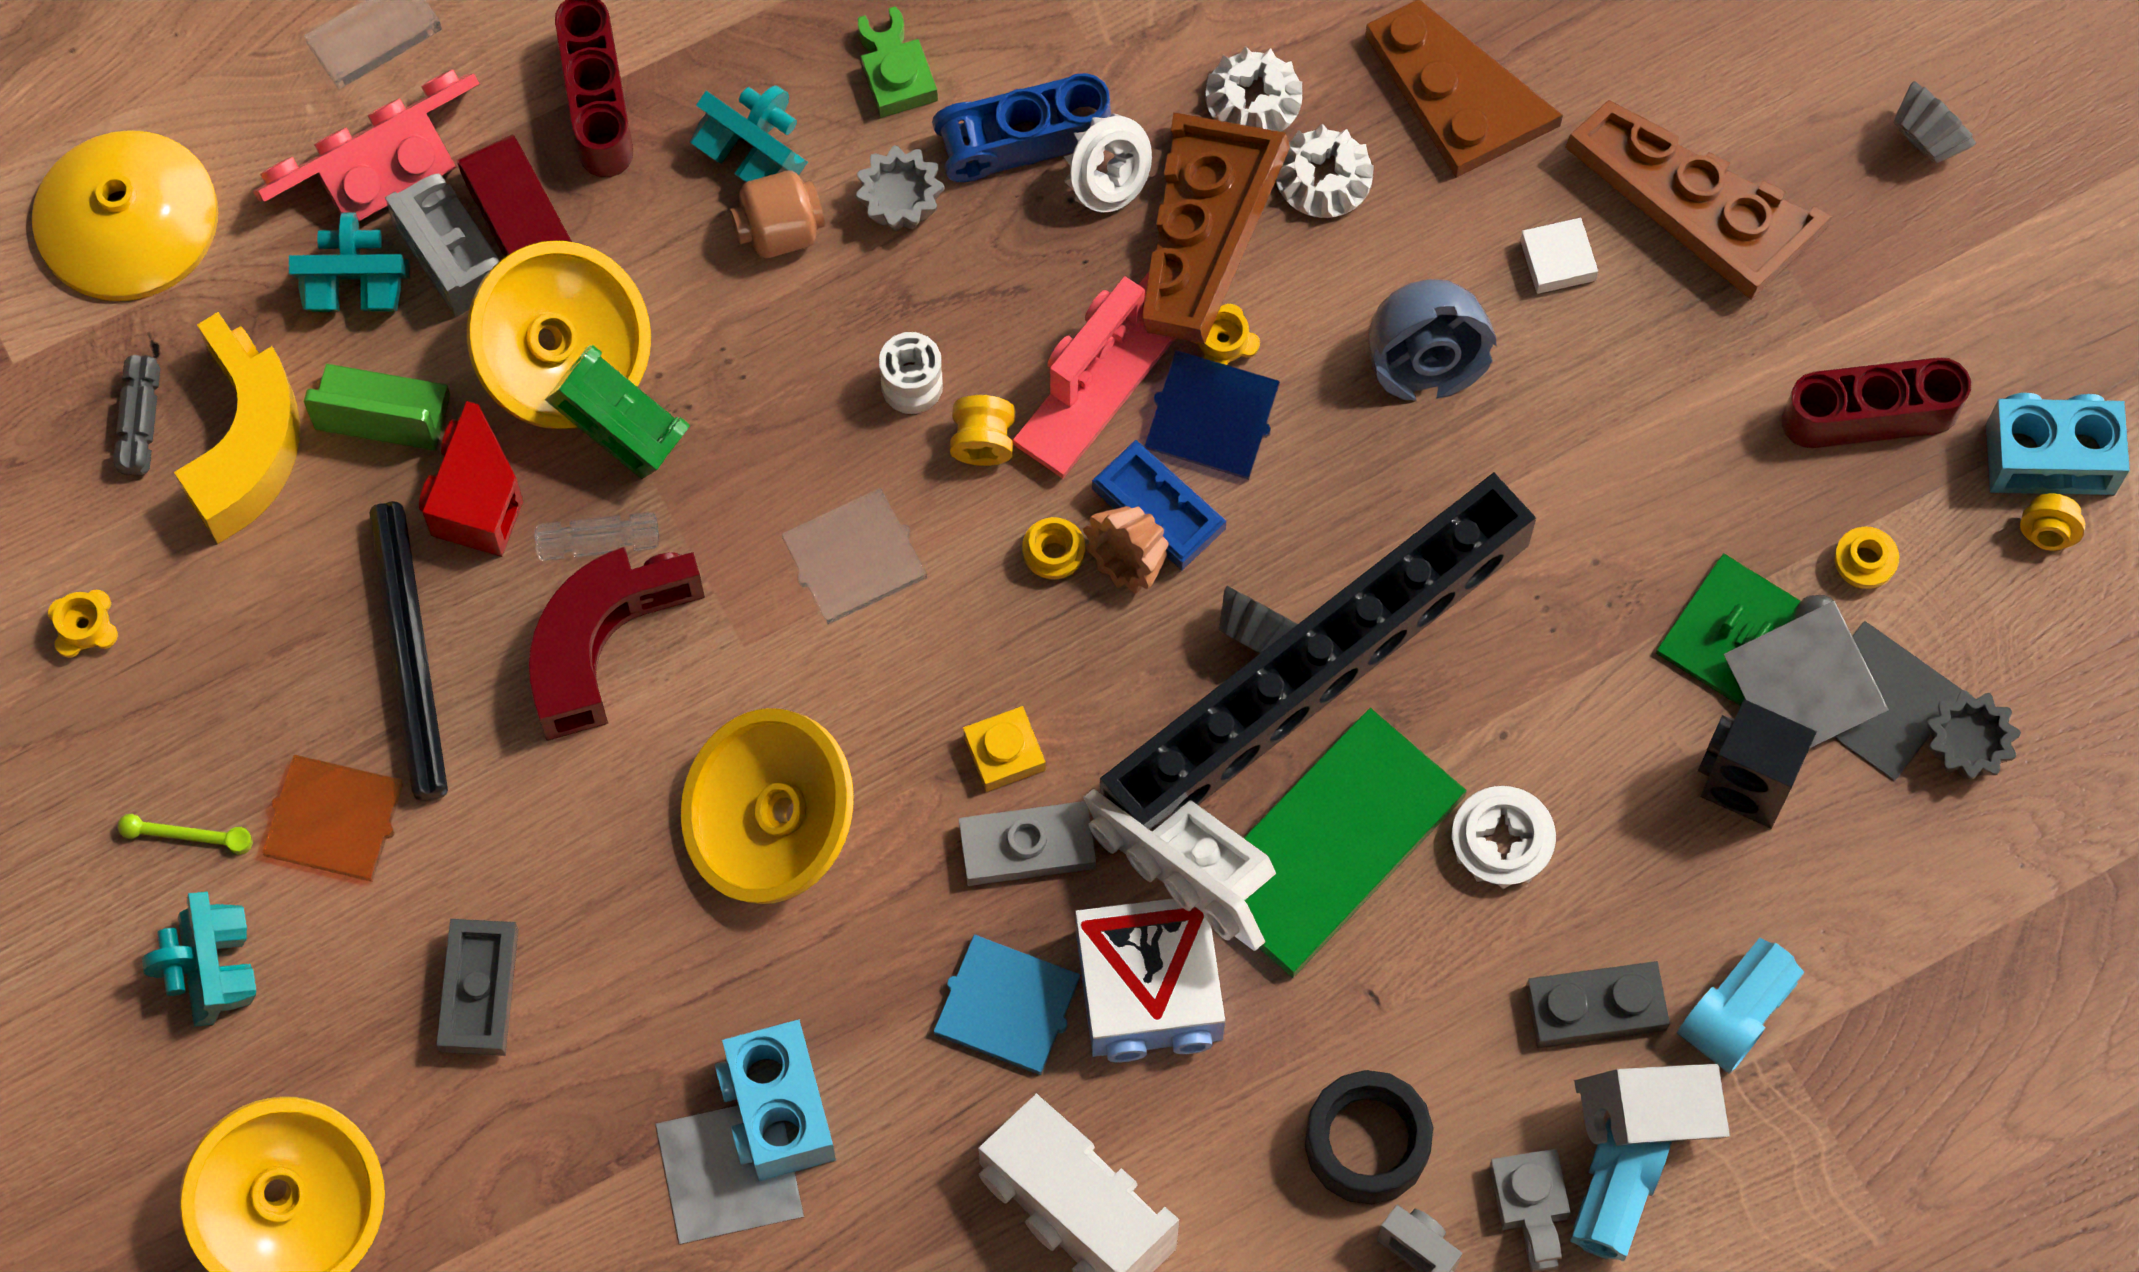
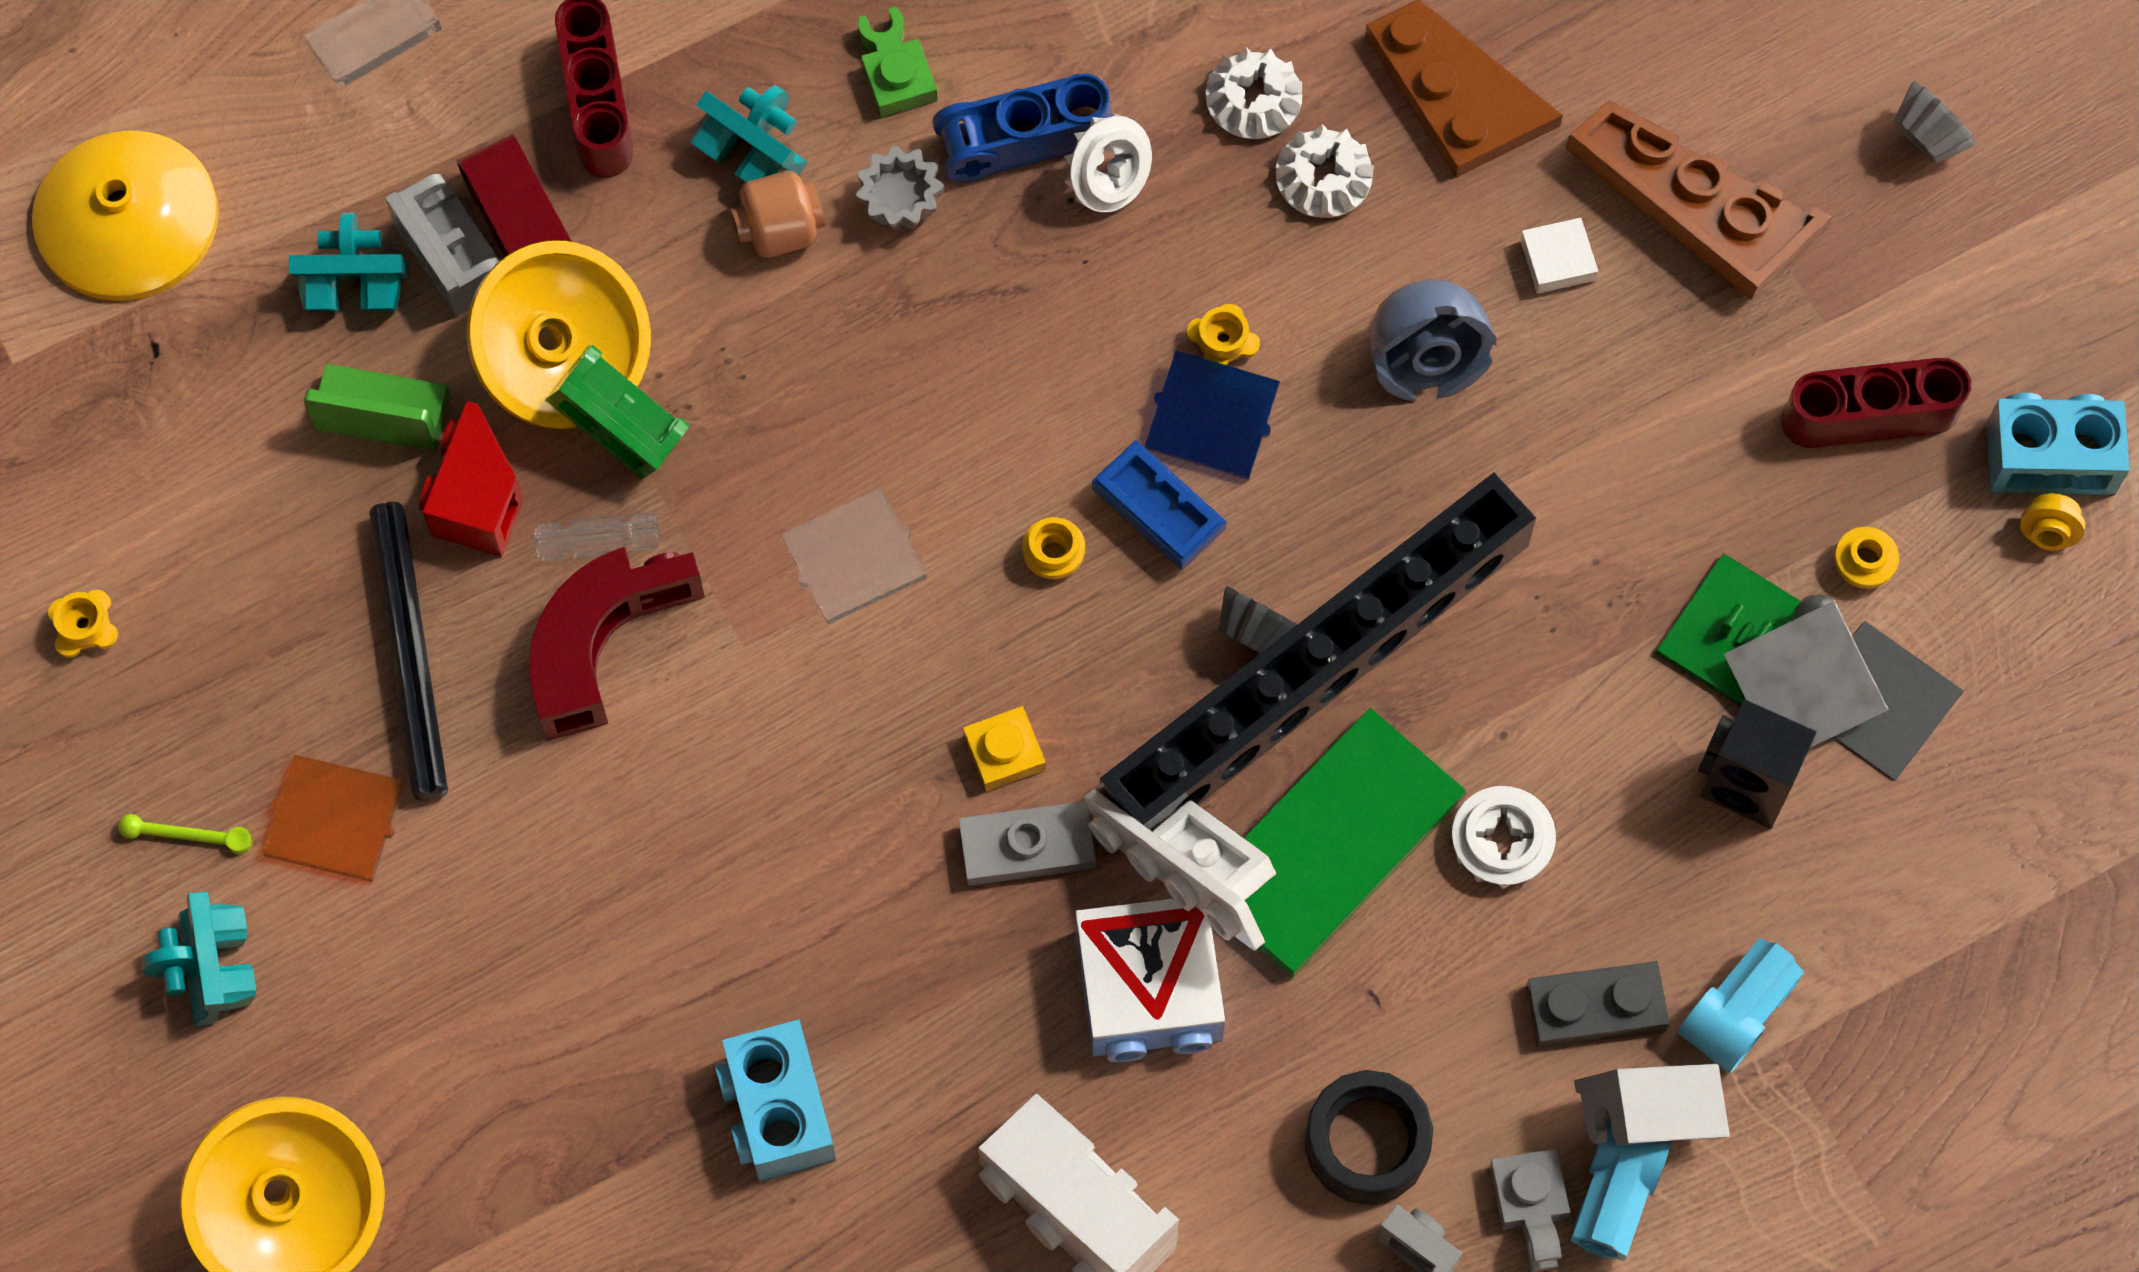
(136, 415): dark grey axle -> none
(257, 455): yellow arch -> none
(381, 158): coral bracket -> none
(477, 987): dark grey plate -> none
(710, 1186): flat silver sticker -> none
(740, 801): yellow dish -> none
(915, 386): white wheel -> none
(982, 430): yellow wheel -> none
(1007, 1004): dark azure piece -> none
(1092, 377): coral bracket -> none
(1127, 546): nougat piece -> none
(1210, 208): dark orange wing -> none
(1972, 735): dark grey piece -> none

